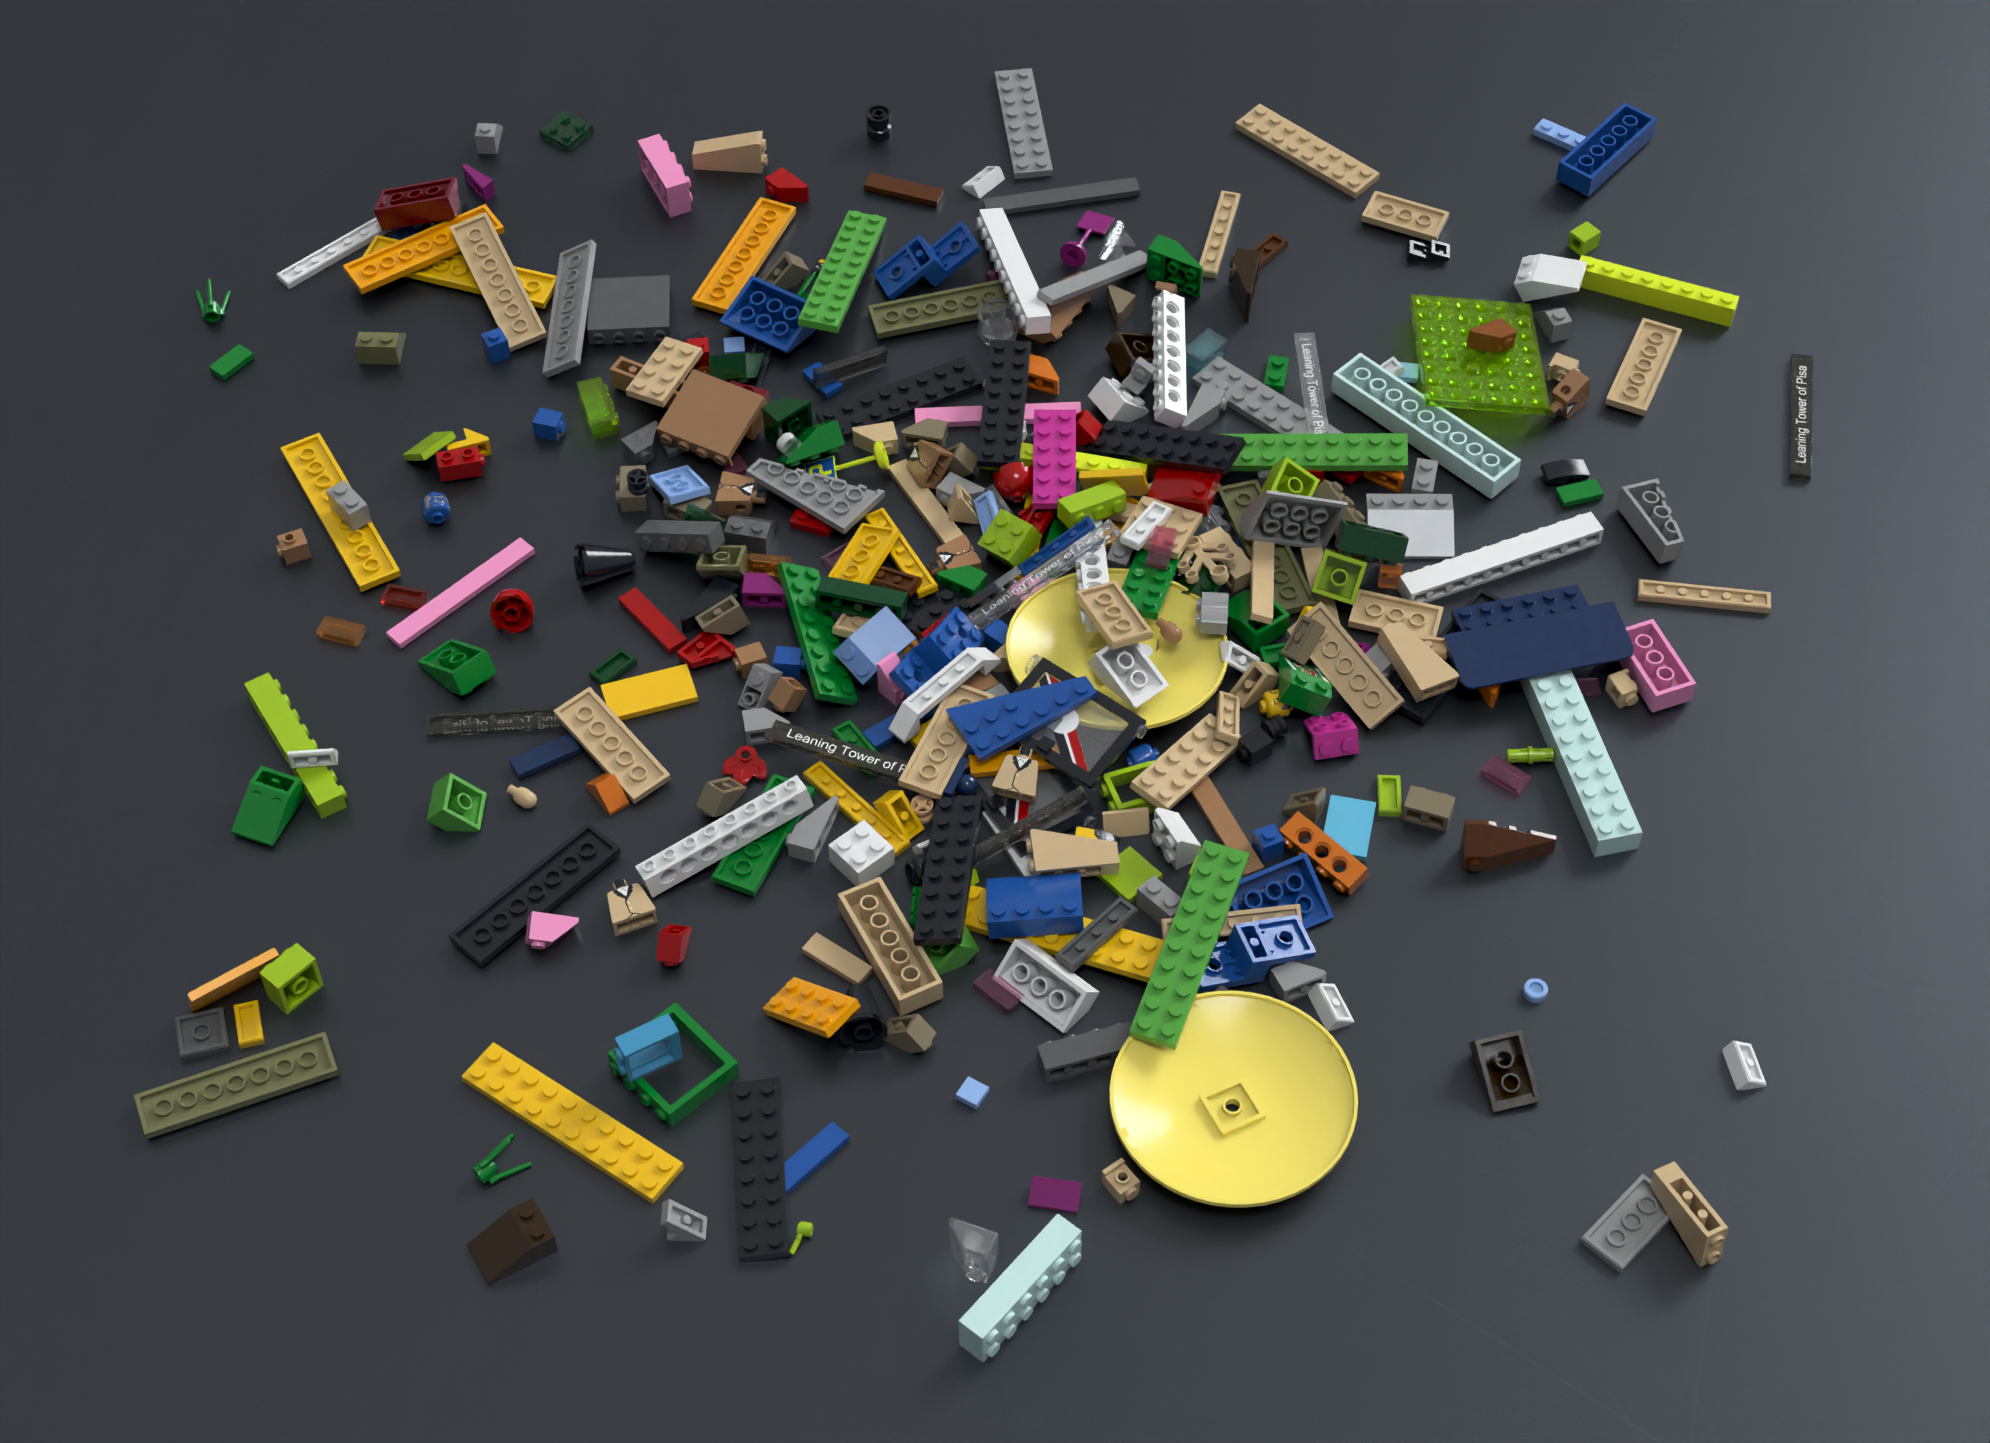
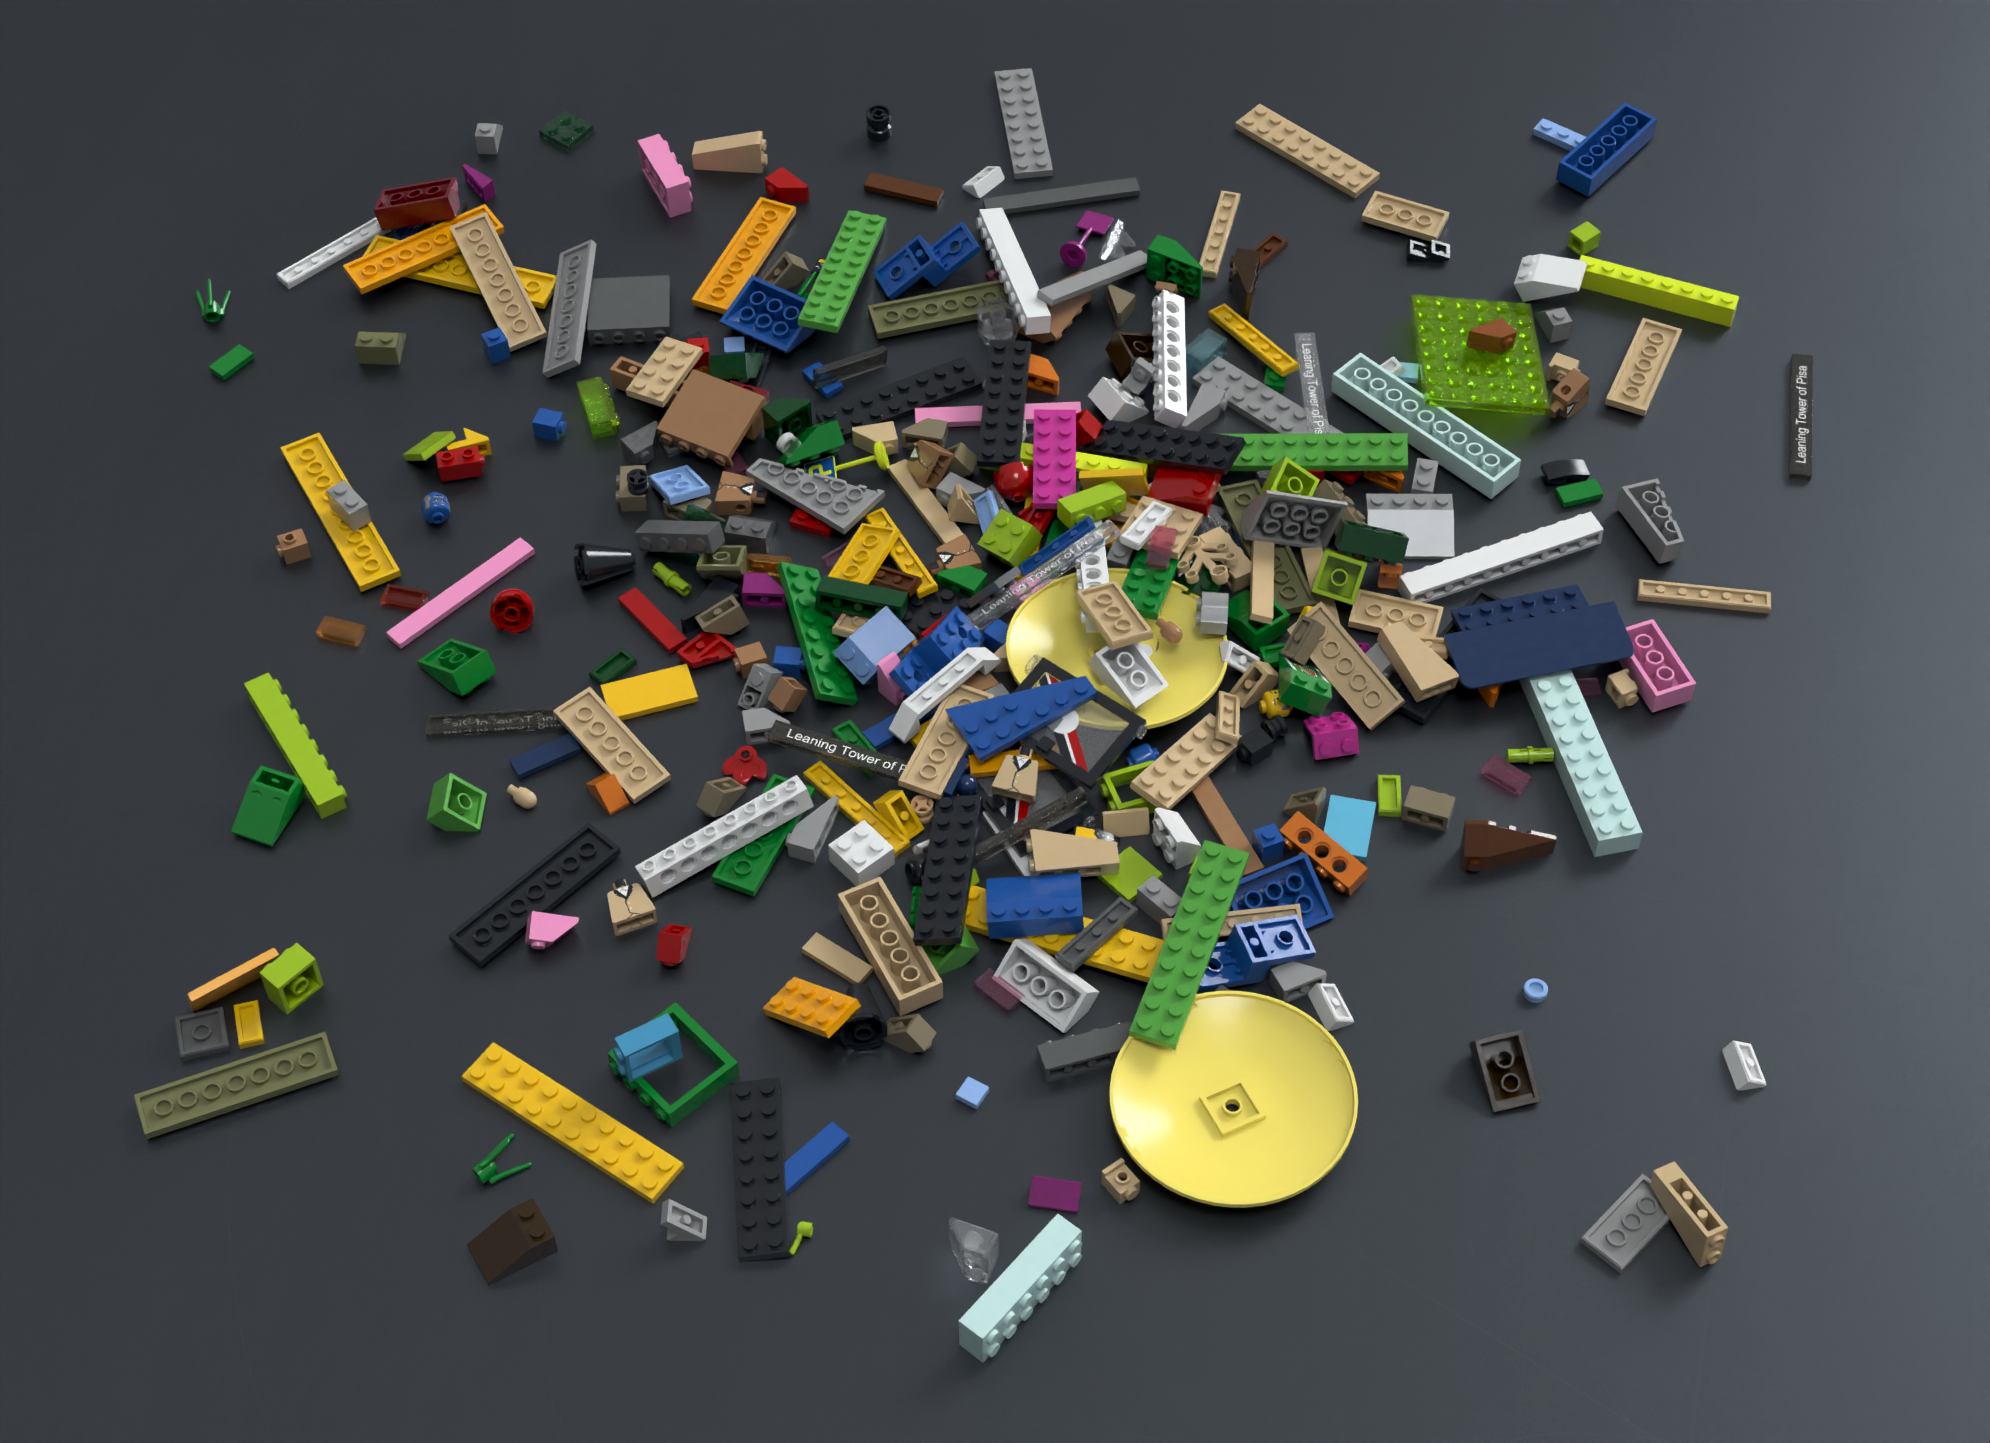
(313, 758): white slope -> none
(671, 579): none -> lime pin
(1253, 340): none -> yellow tile

